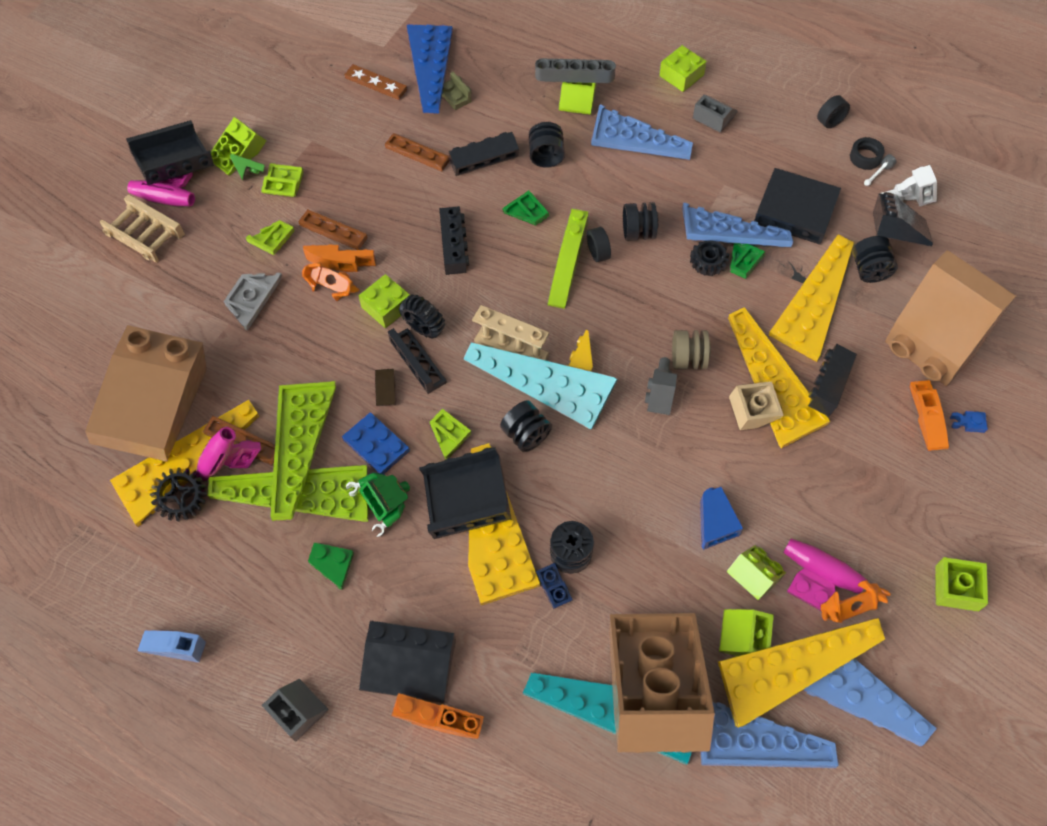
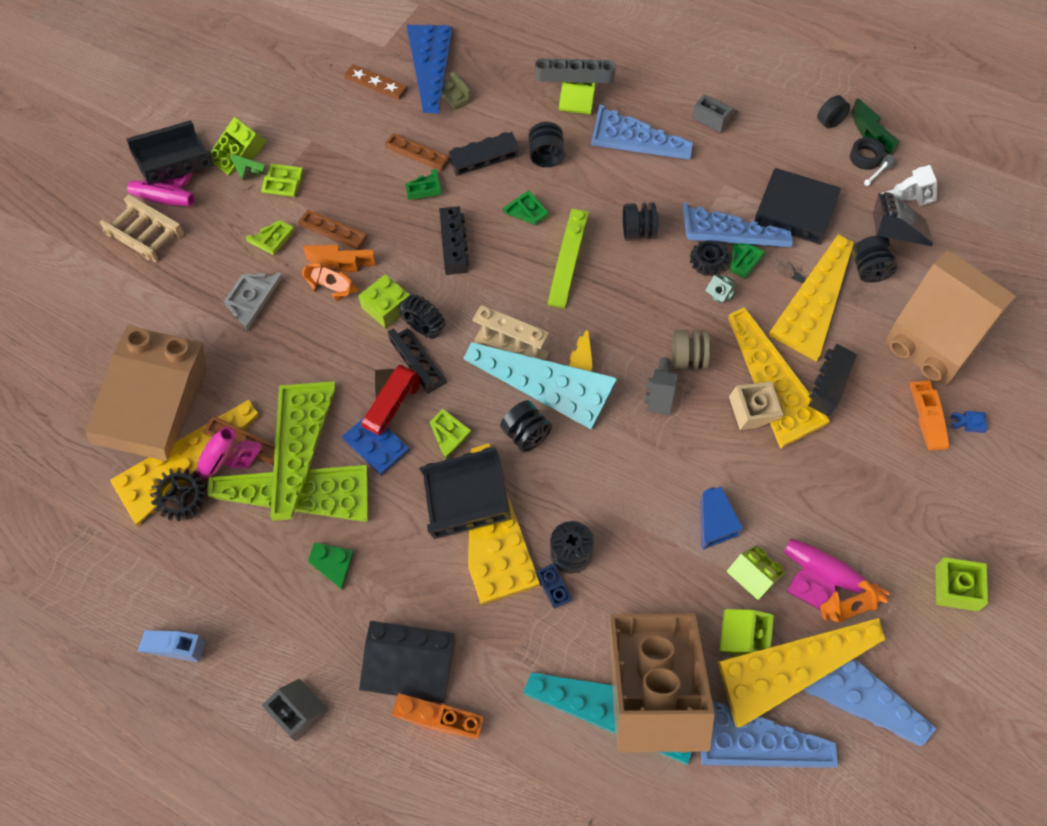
(383, 496): green torso -> none
(390, 399): none -> red beam
(423, 186): none -> green wing
(598, 244): black tyre -> none
(682, 68): lime brick -> none
(721, 288): none -> brick
(868, 125): none -> dark green slope

